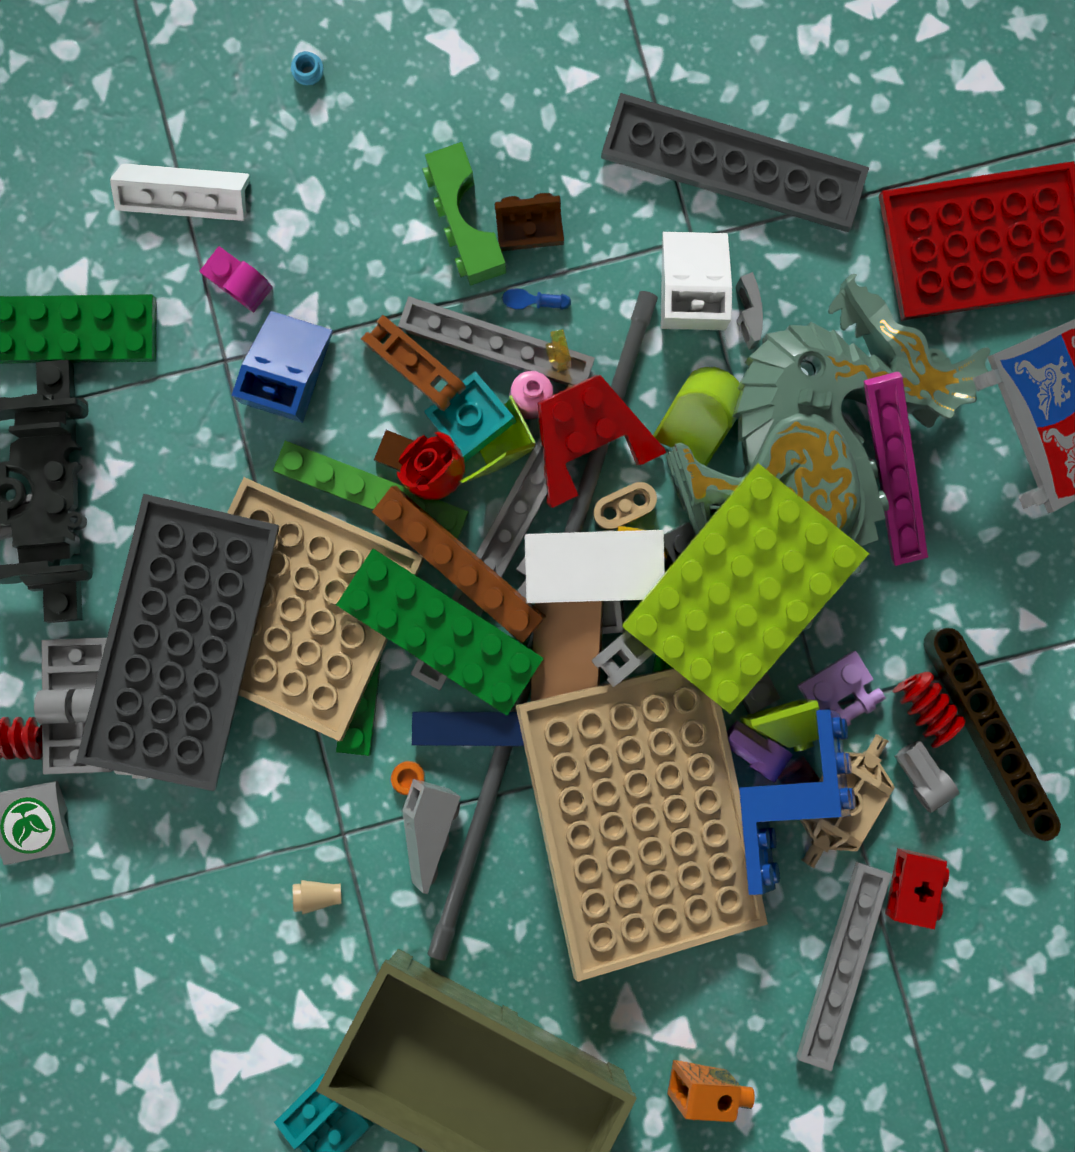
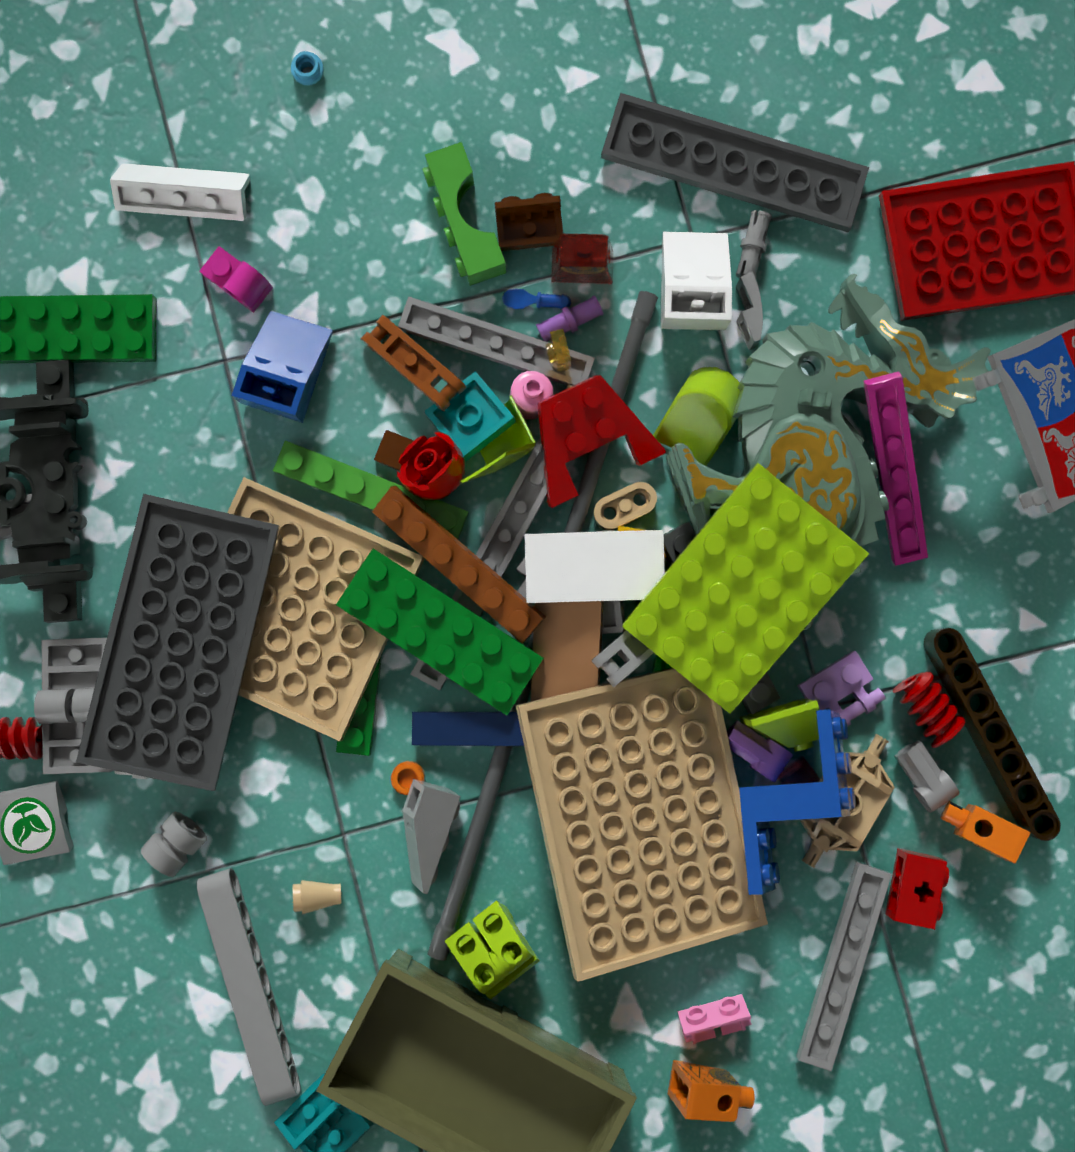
(169, 850): none -> light grey wheel
(248, 987): none -> light grey beam
(493, 950): none -> lime hips
(570, 318): none -> medium lavender pin
(582, 259): none -> clear red torso
(728, 1014): none -> bright pink hinge
(754, 243): none -> light grey pin
(996, 834): none -> orange torso

